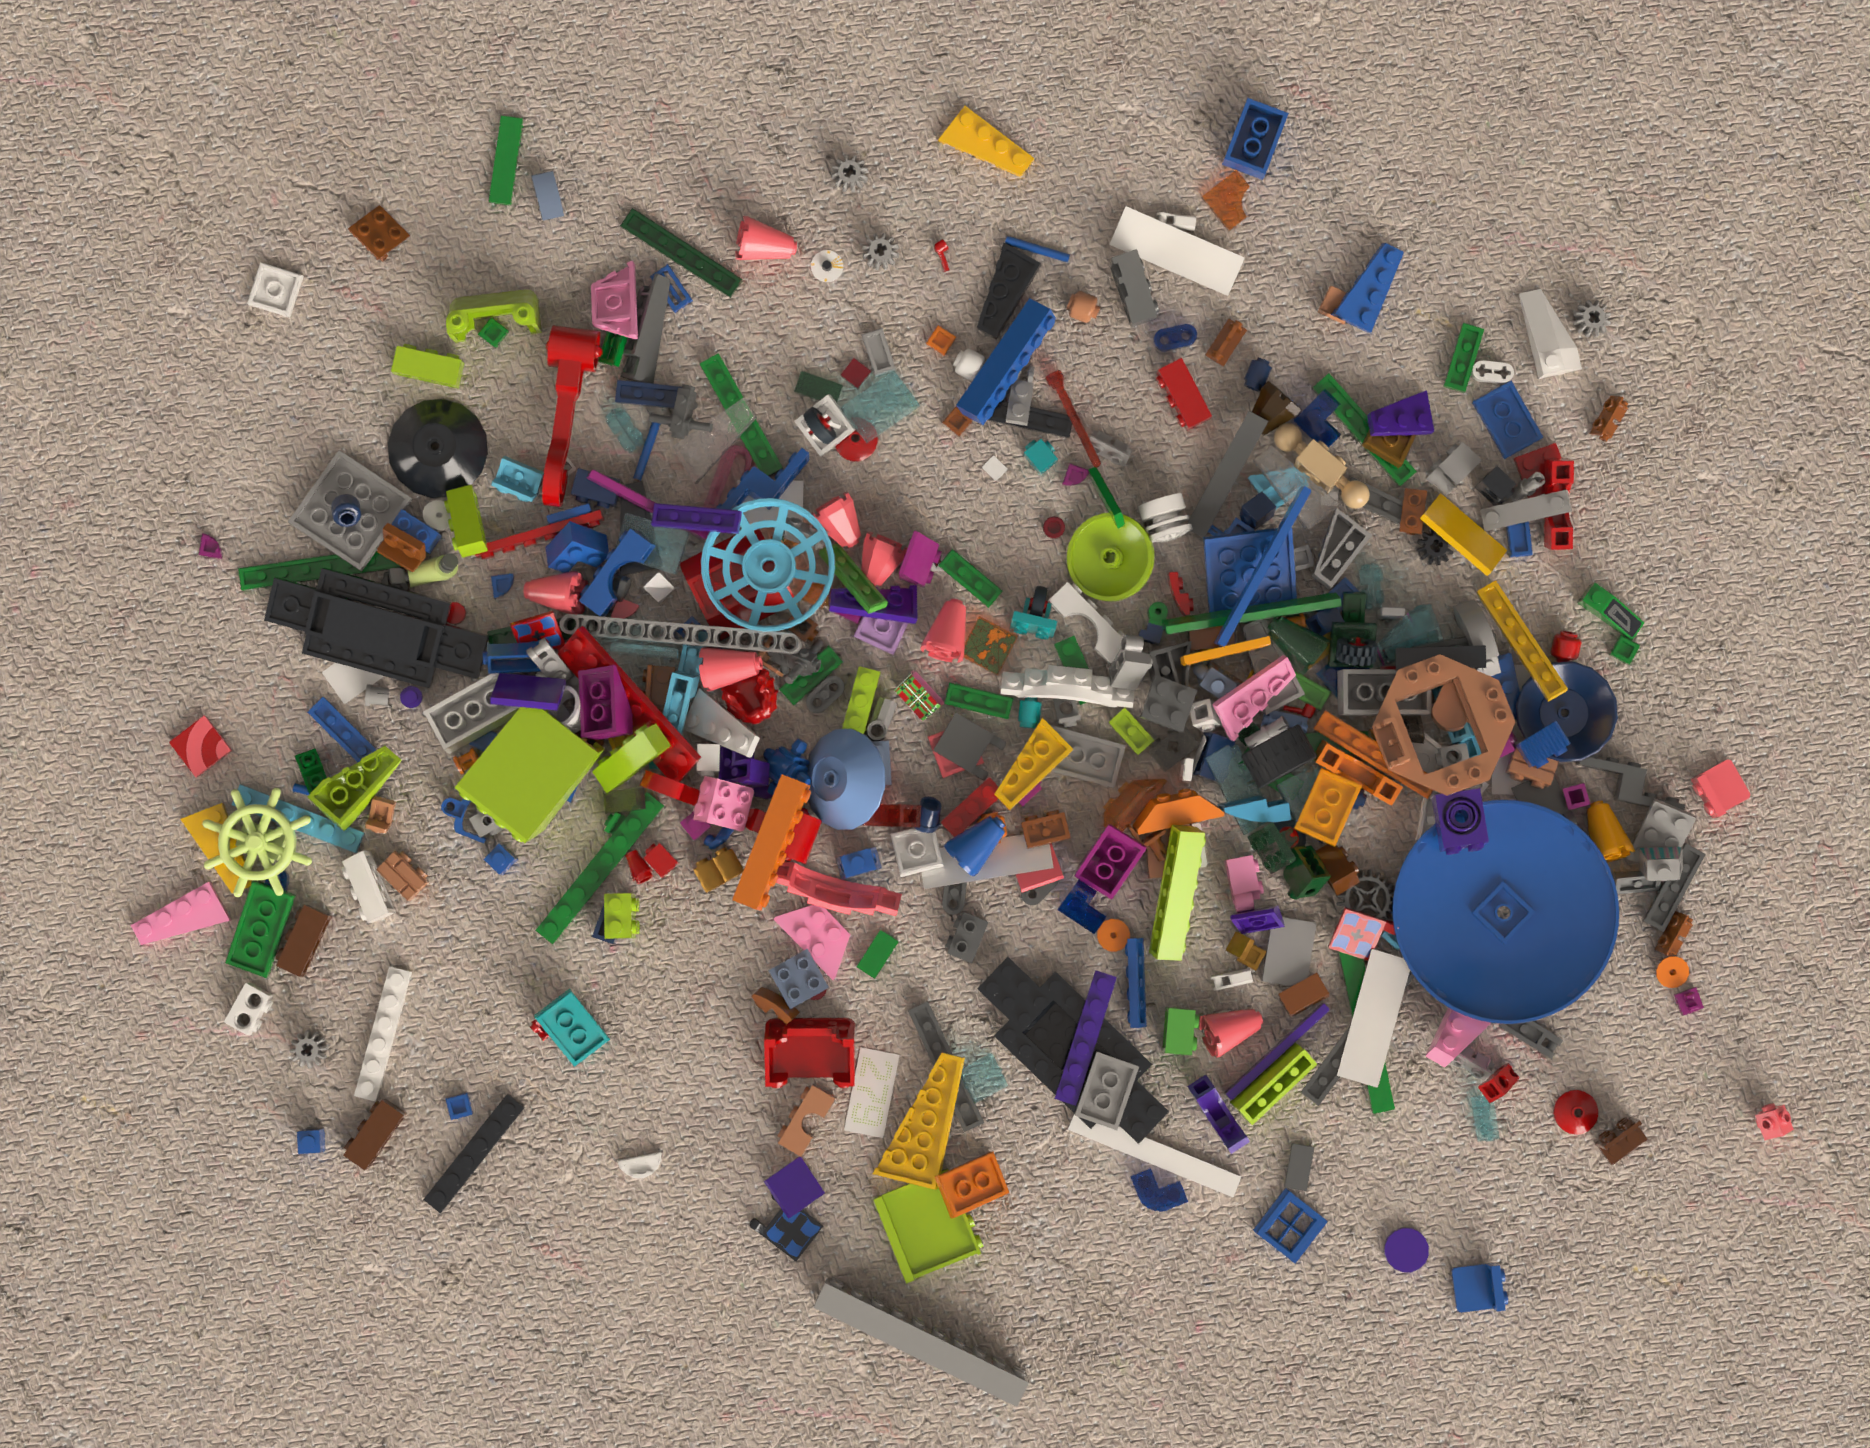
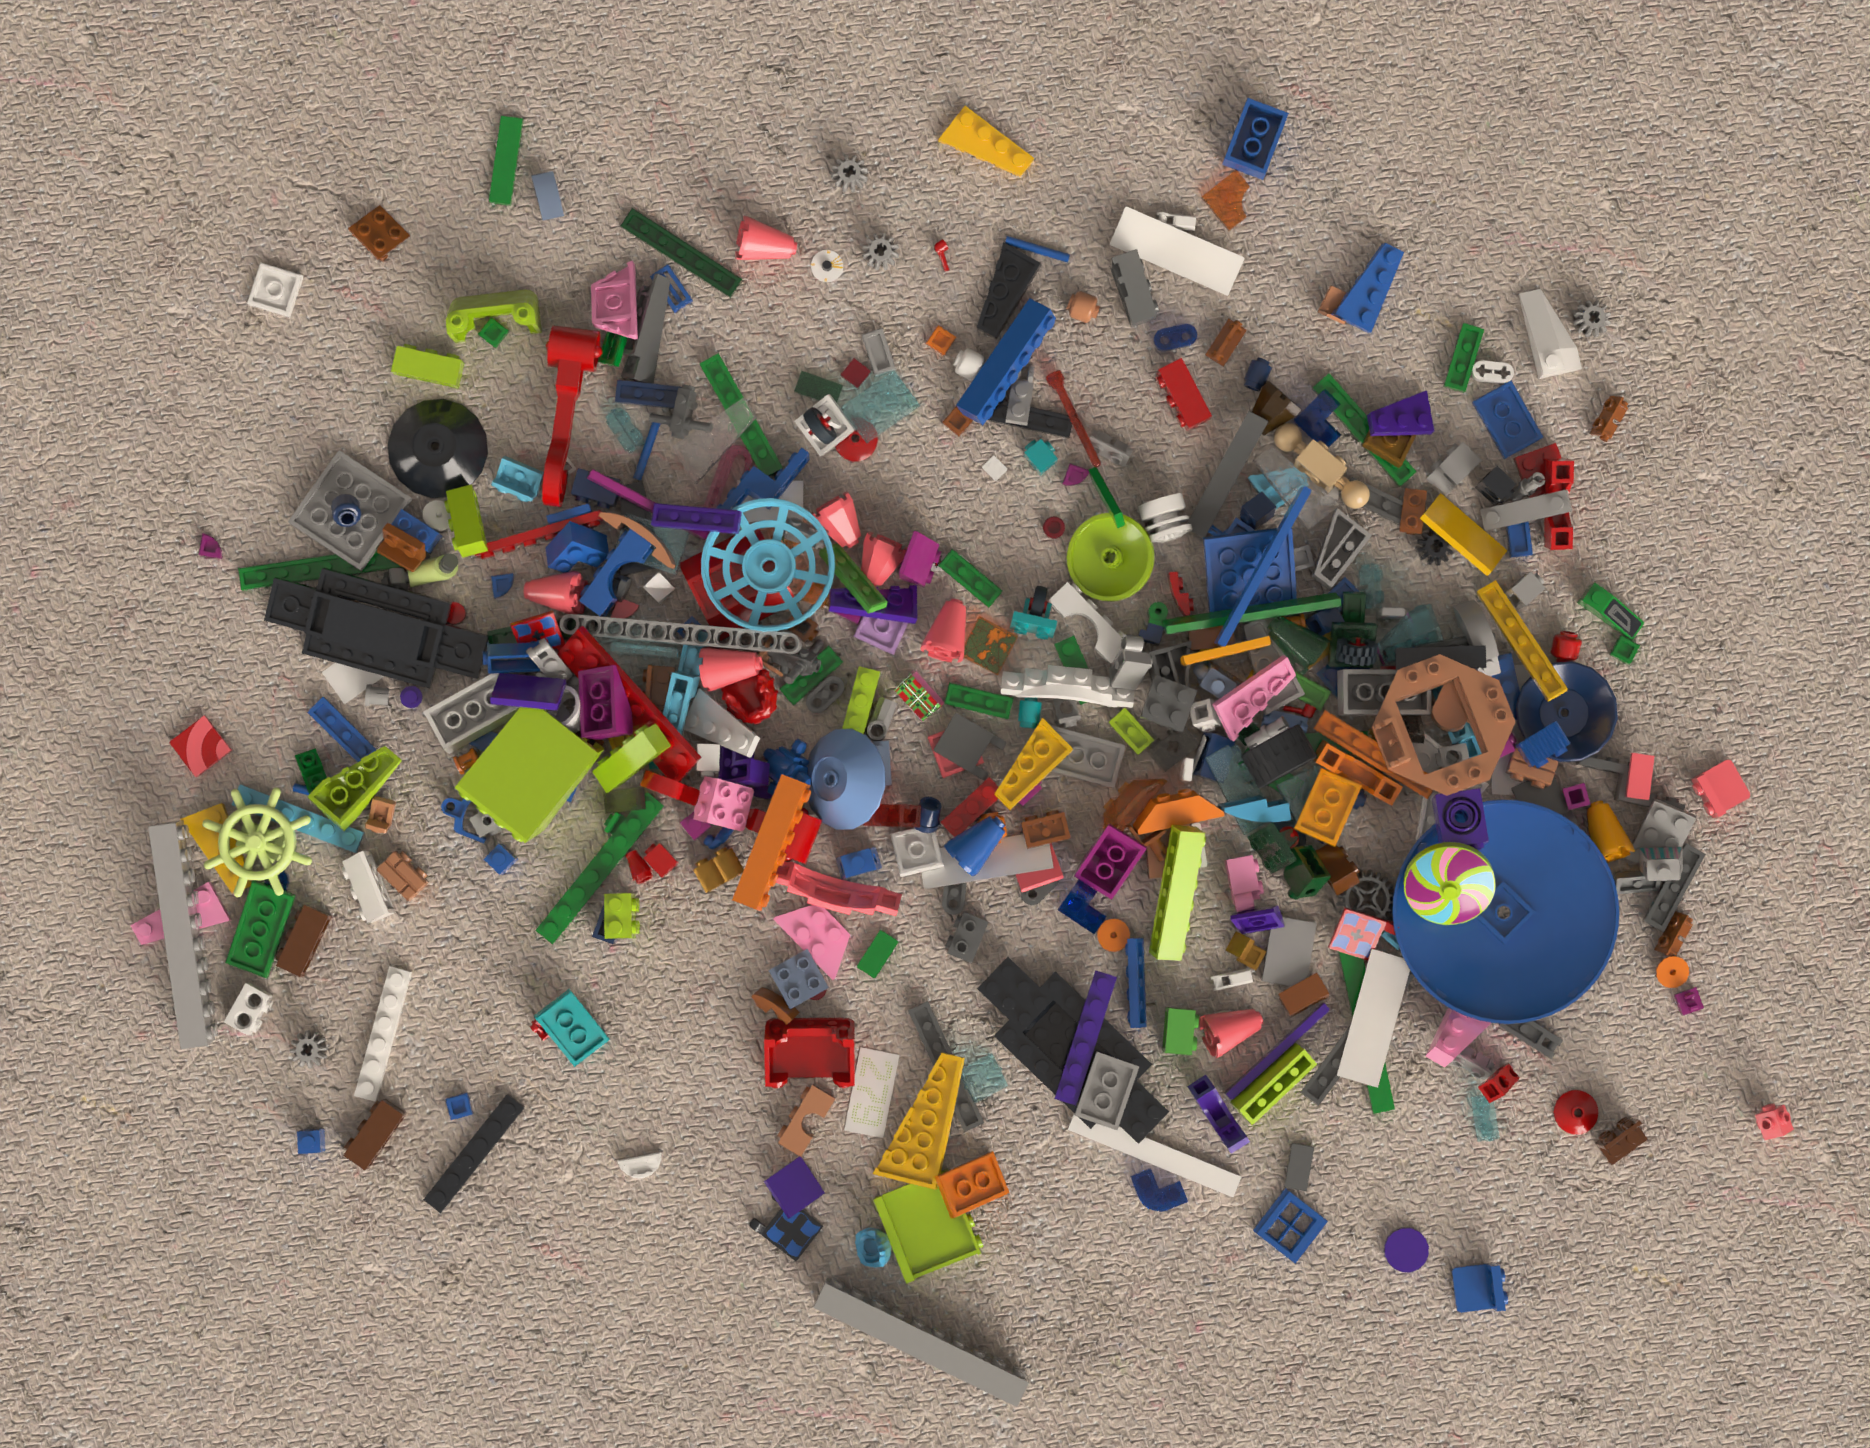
(182, 934): none -> light grey brick
(661, 551): none -> nougat slope
(873, 1247): none -> dark azure hair
(1449, 883): none -> dish
(1525, 590): none -> light grey brick
(1639, 776): none -> coral tile

